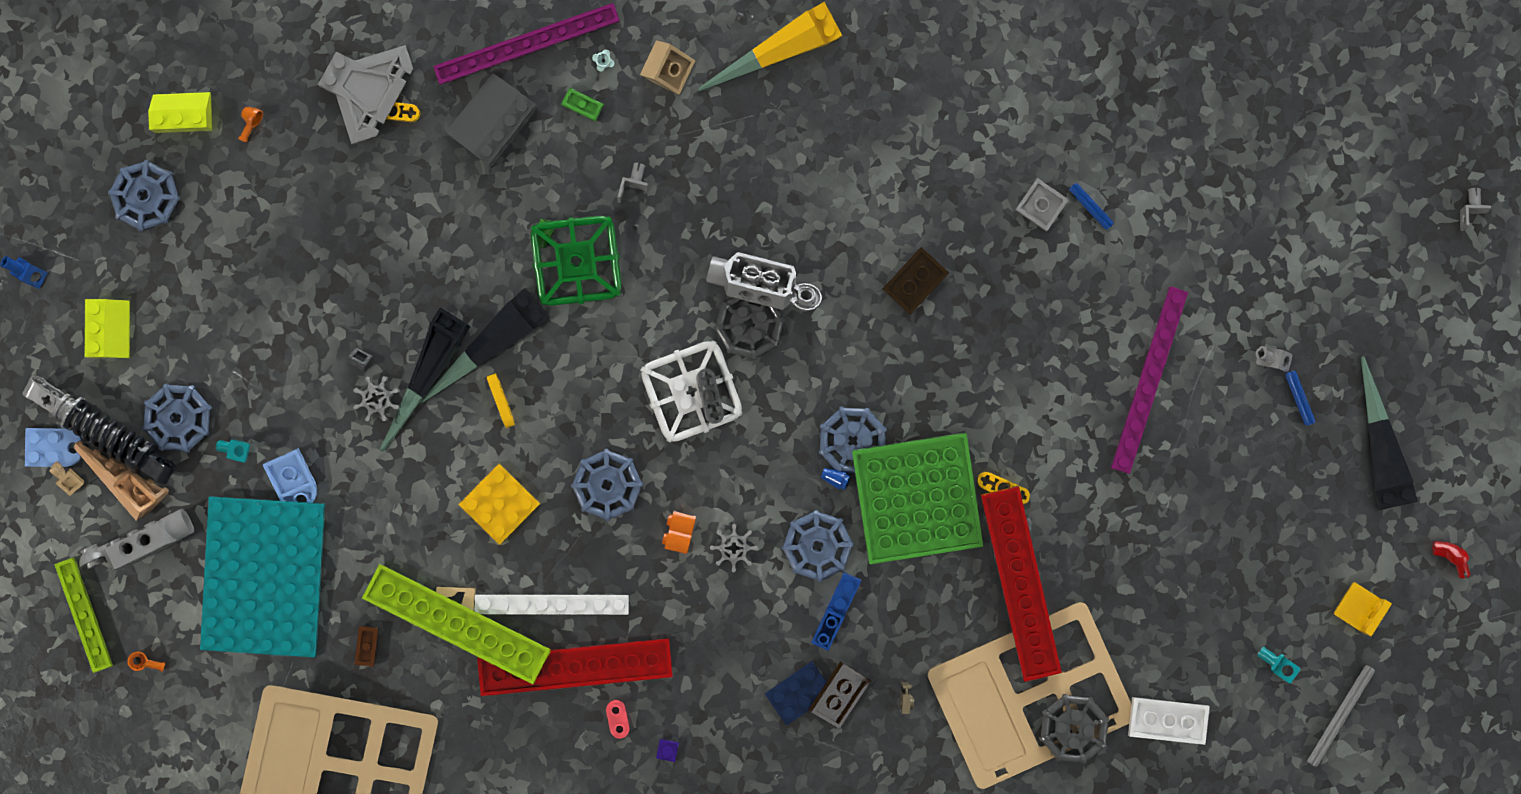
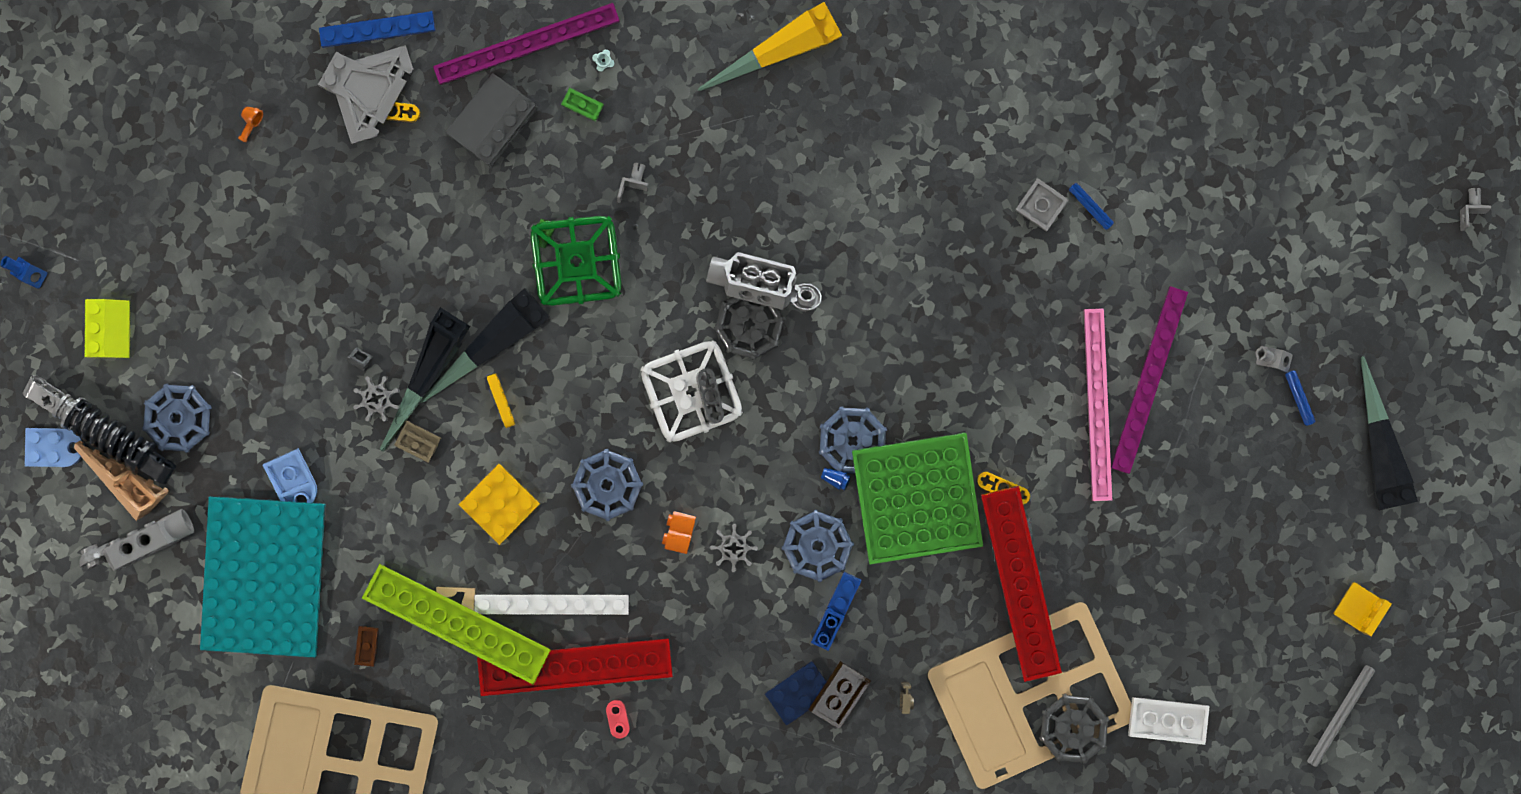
(67, 481): tan plate -> none
(83, 615): lime plate -> none
(144, 662): orange bar -> none
(154, 191): sand blue plate -> none
(180, 112): neon yellow slope -> none
(235, 449): teal bracket -> none
(377, 29): none -> blue plate
(417, 441): none -> dark tan plate
(667, 67): tan slope -> none
(667, 750): dark purple plate -> none
(915, 280): dark brown plate -> none
(1097, 404): none -> bright pink plate
(1278, 663): teal bracket -> none
(1454, 554): red arm -> none

